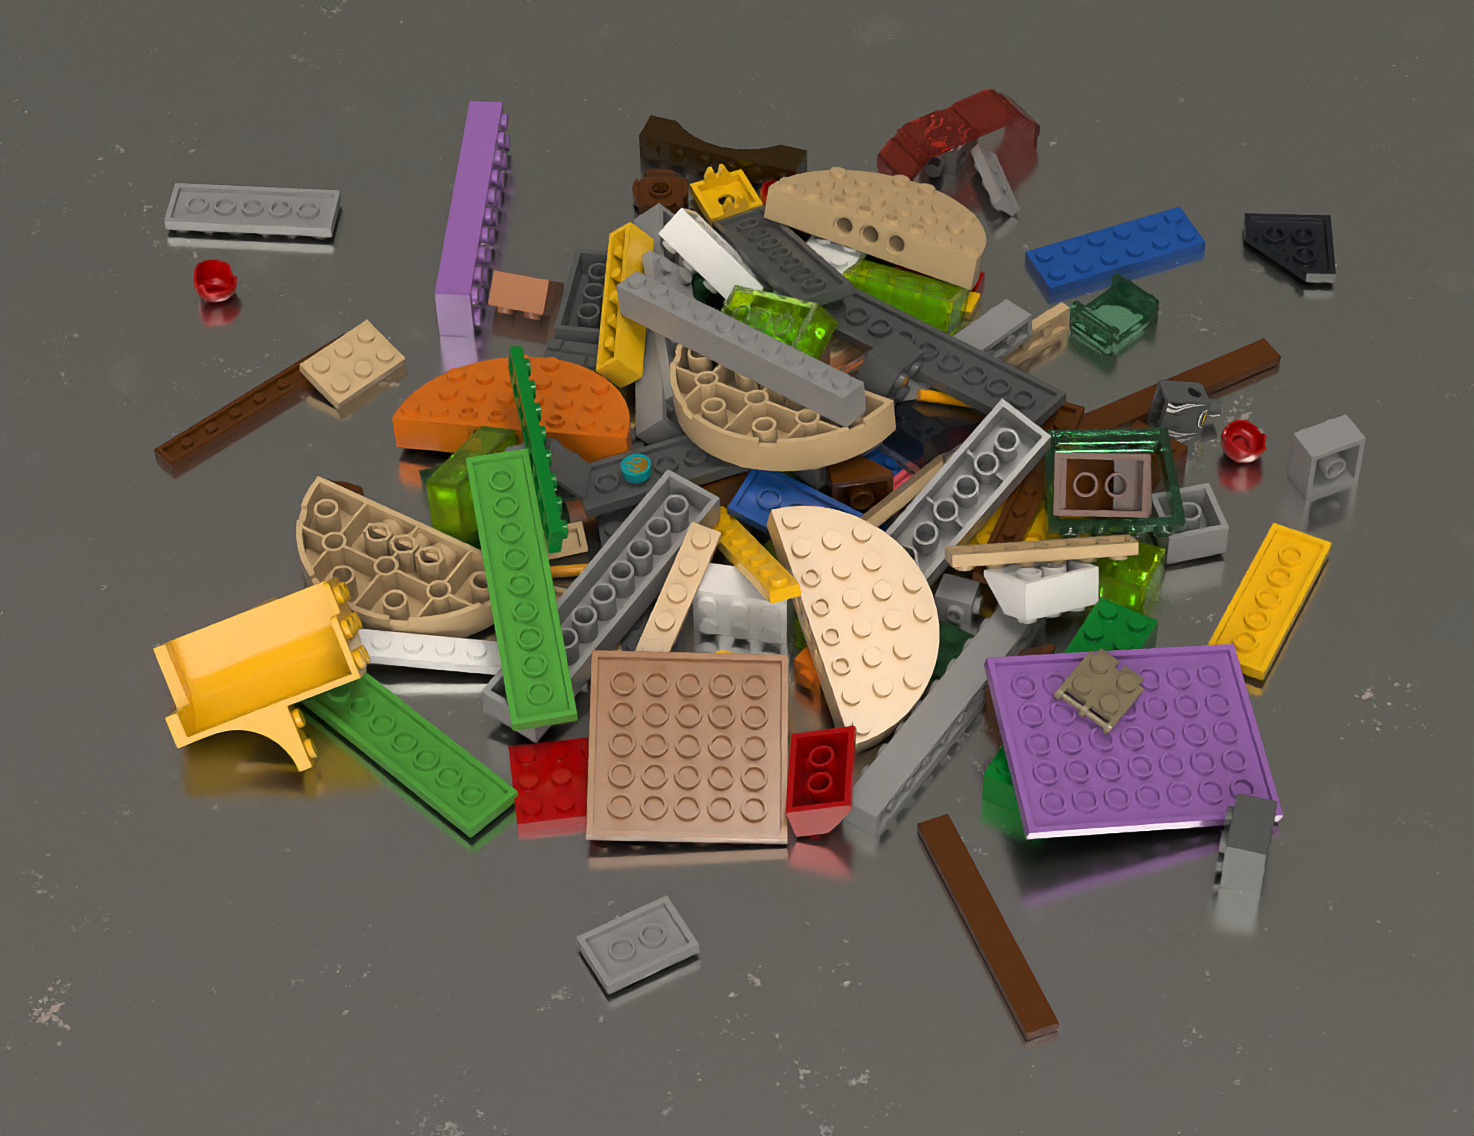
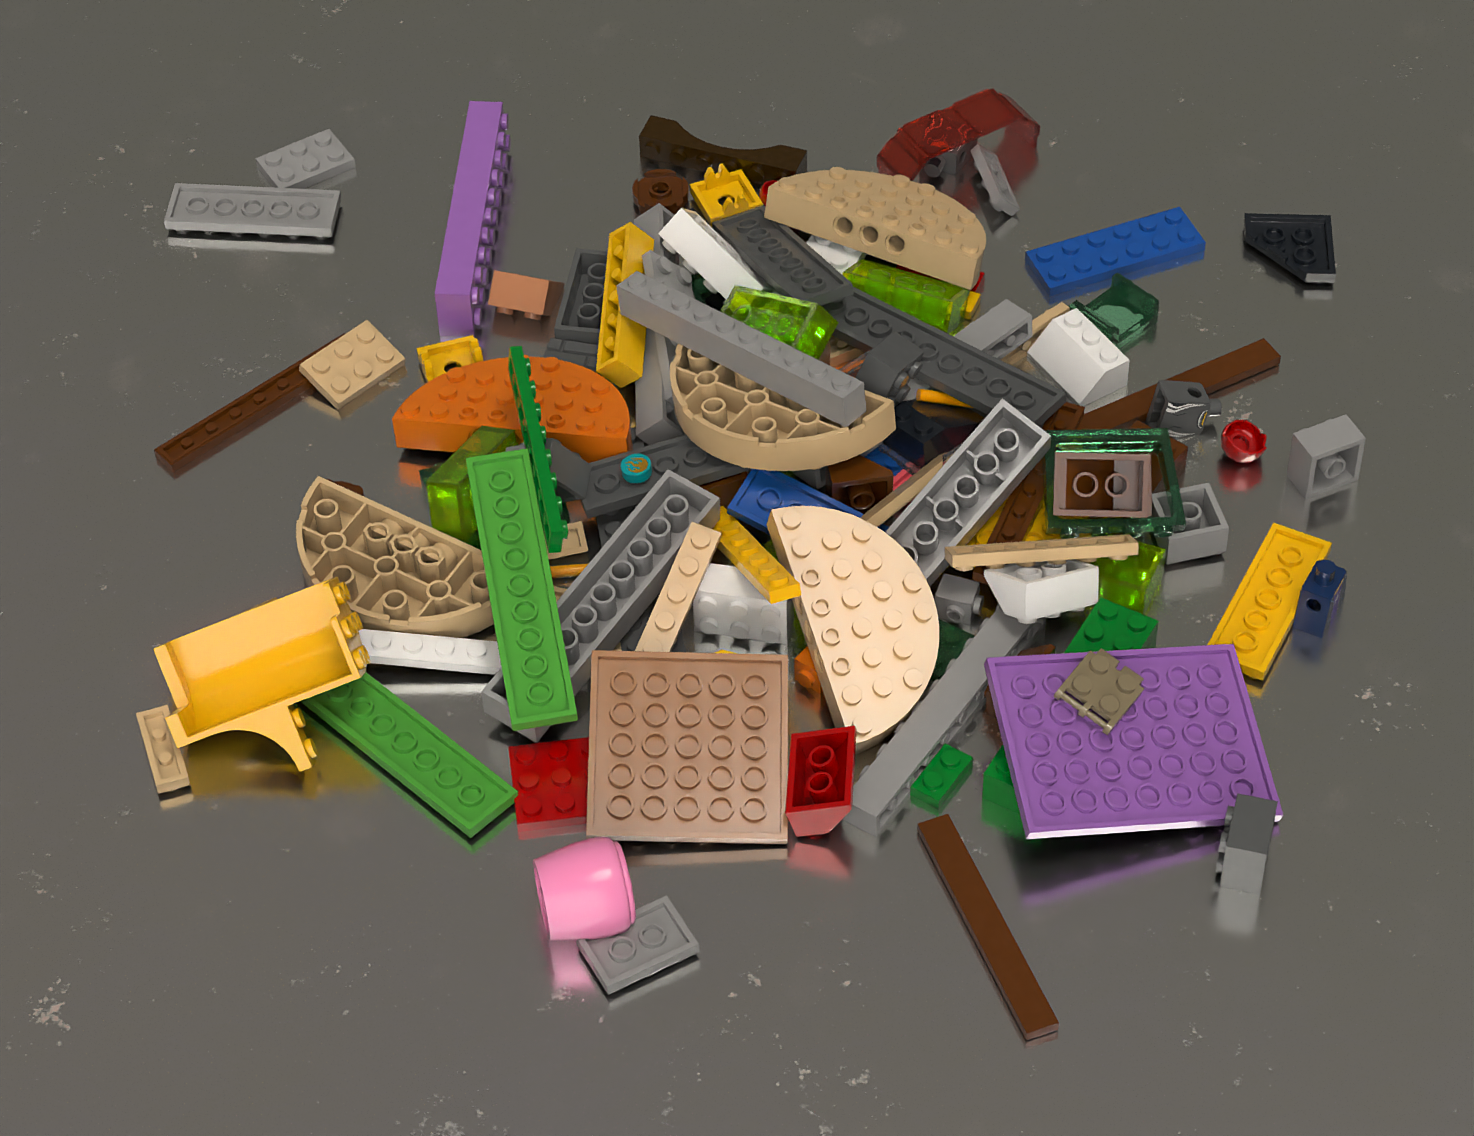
(162, 752): none -> tan plate
(214, 280): red hair -> none
(306, 161): none -> light grey plate
(437, 356): none -> yellow piece
(585, 890): none -> bright pink piece
(941, 776): none -> green plate
(1079, 358): none -> white slope
(1324, 584): none -> dark blue torso

